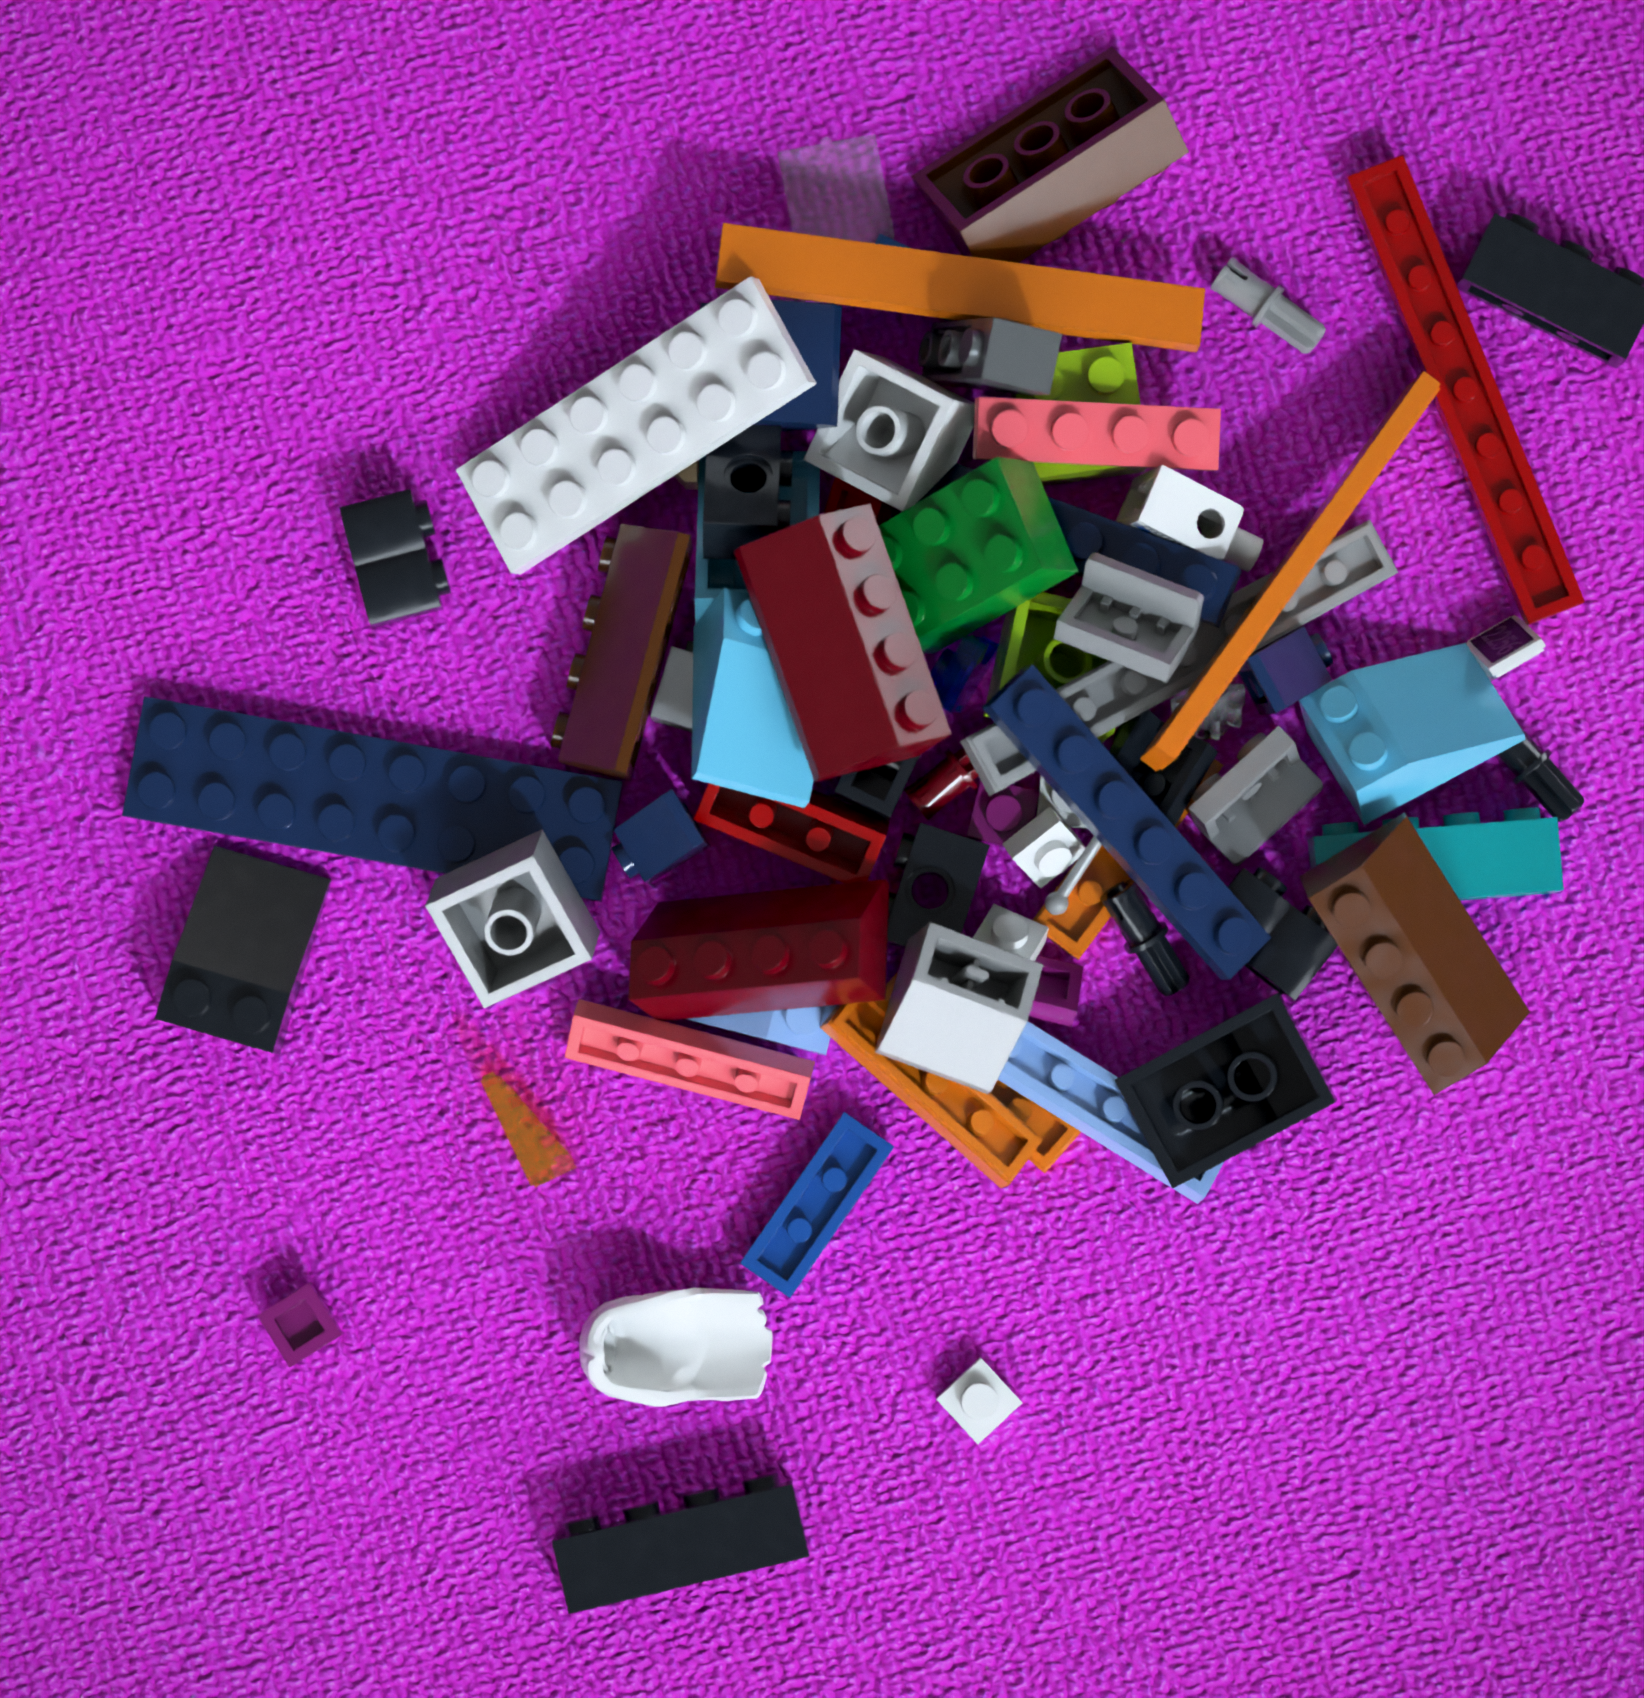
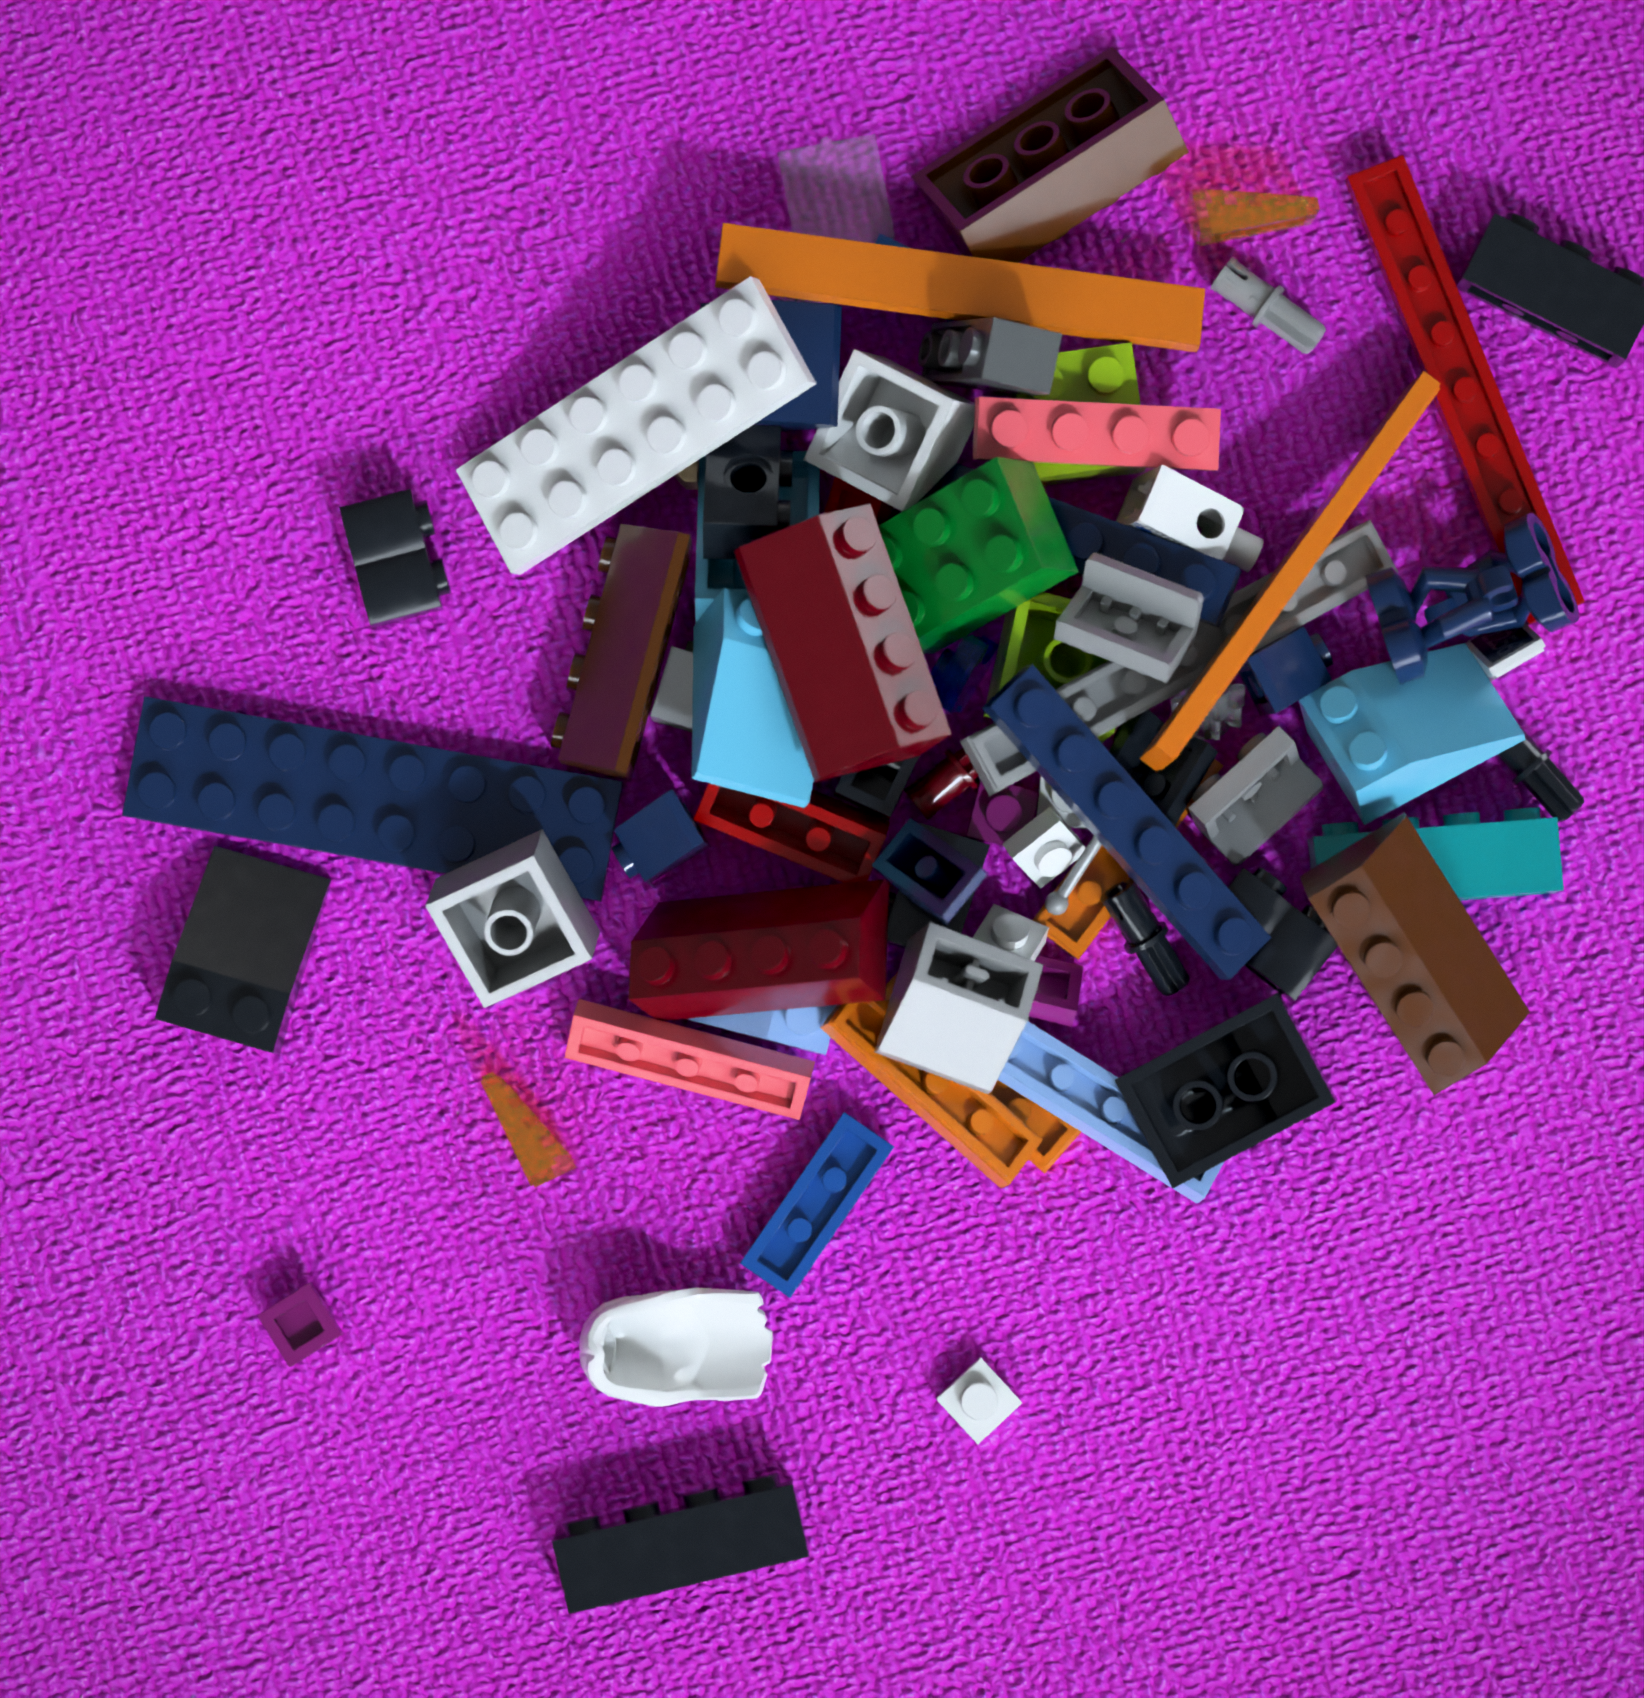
(929, 871): none -> dark blue slope
(1237, 214): none -> slope
(1398, 610): none -> dark blue piece
(1543, 590): none -> dark blue piece

